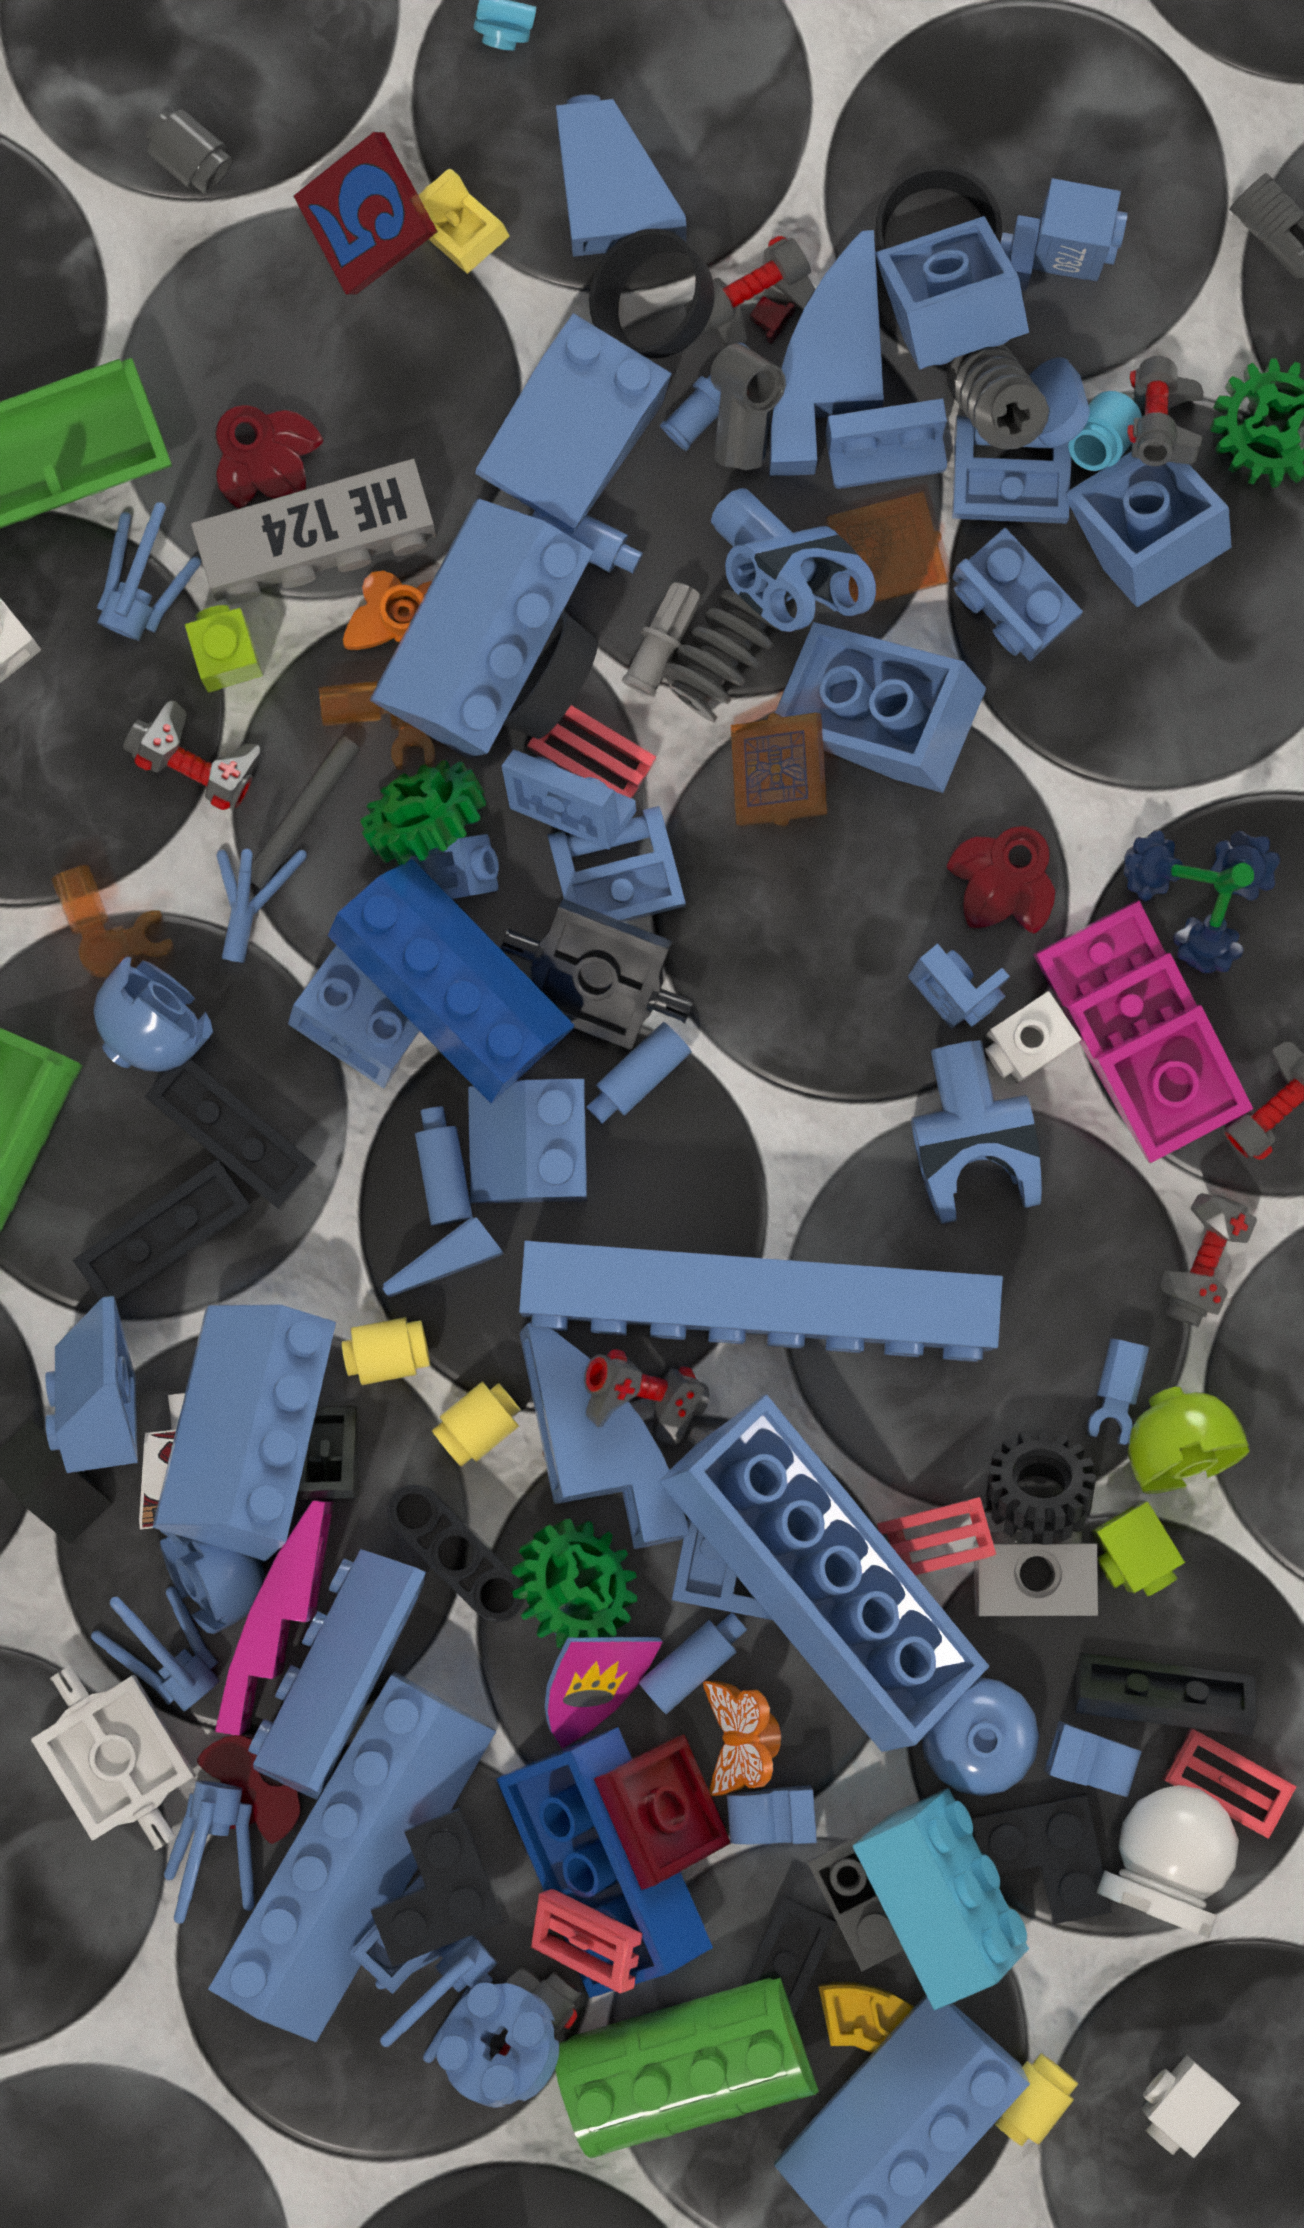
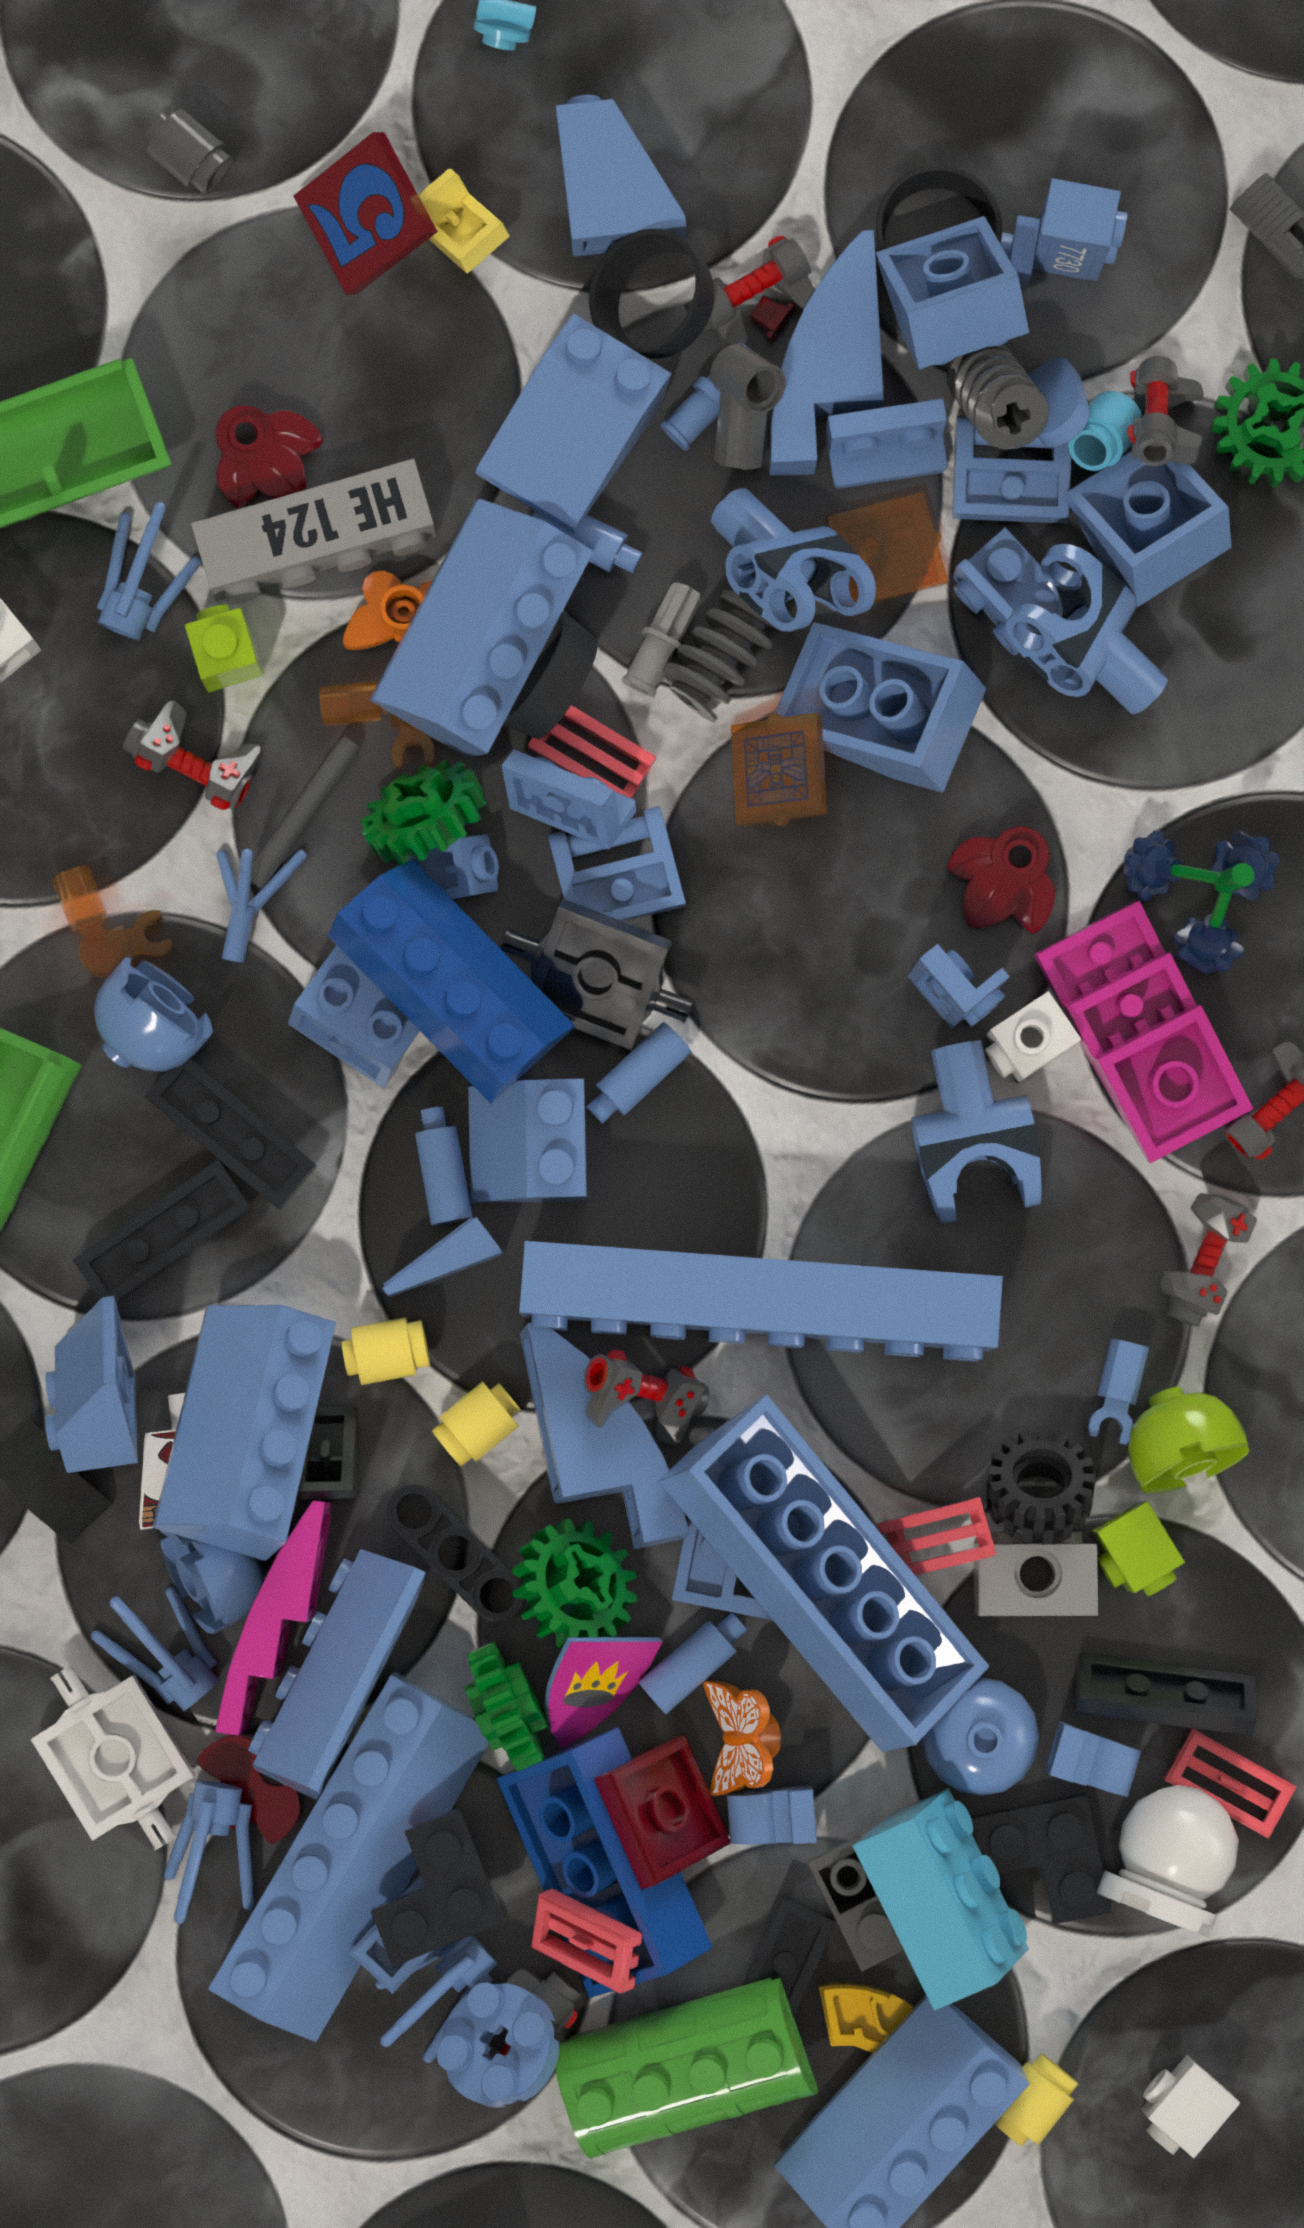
(505, 1706): none -> green gear
(1087, 633): none -> medium blue connector

